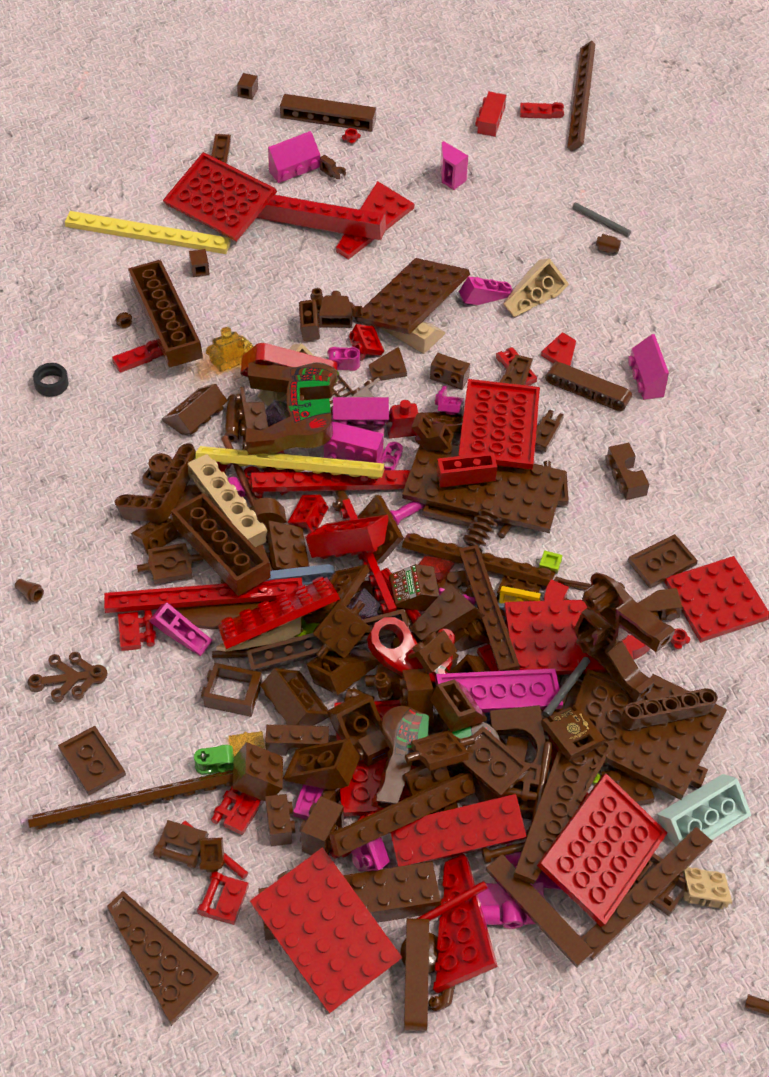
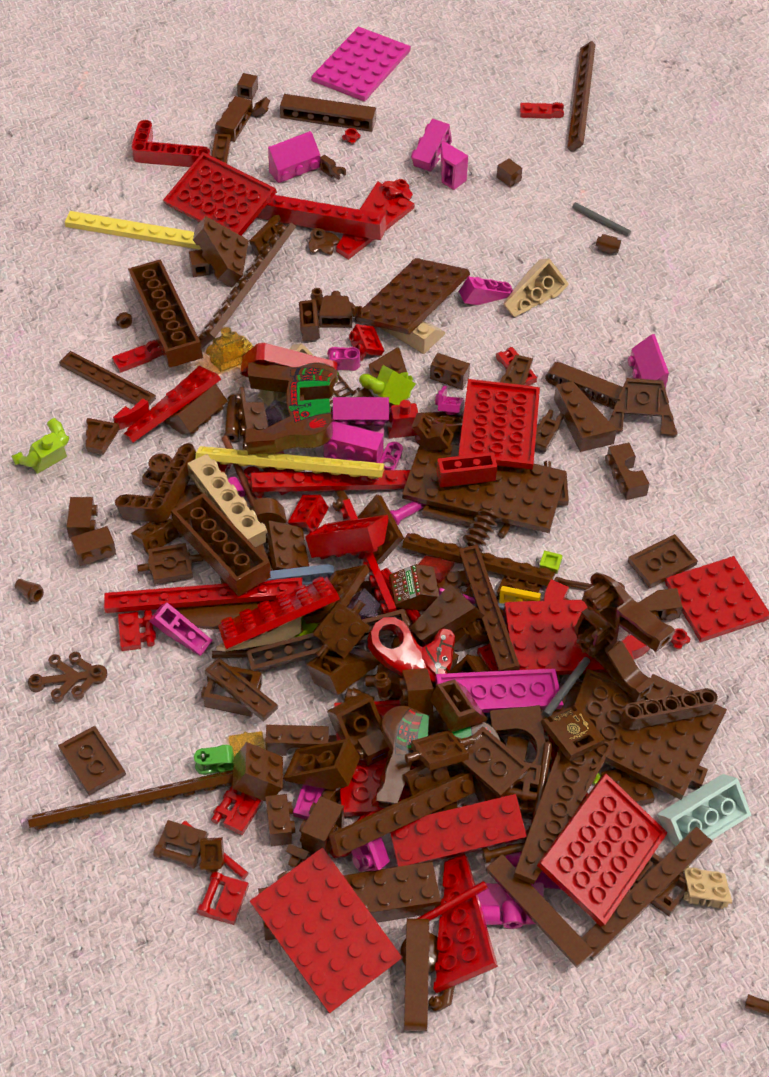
(46, 450): none -> lime torso
(50, 389): black tyre -> none
(81, 516): none -> reddish brown brick
(93, 546): none -> reddish brown brick
(100, 435): none -> reddish brown wing
(105, 379): none -> reddish brown tile
(128, 417): none -> red slope
(162, 153): none -> red beam
(168, 965): reddish brown wing -> none
(175, 399): none -> red wing
(222, 250): none -> reddish brown brick
(235, 117): none -> reddish brown brick
(241, 689): none -> reddish brown tile
(247, 281): none -> reddish brown plate
(261, 107): none -> reddish brown plate
(262, 237): none -> reddish brown hinge
(294, 698): reddish brown slope -> none
(297, 855): none -> reddish brown tile
(324, 242): none -> reddish brown plate
(361, 63): none -> dark pink plate
(389, 384): none -> lime torso
(398, 187): none -> red plate
(429, 145): none -> dark pink wedge
(433, 651): reddish brown bracket -> none
(491, 113): red brick -> none
(509, 172): none -> reddish brown brick
(560, 349): red wing -> none
(583, 419): none -> reddish brown wedge
(644, 398): none -> reddish brown wing

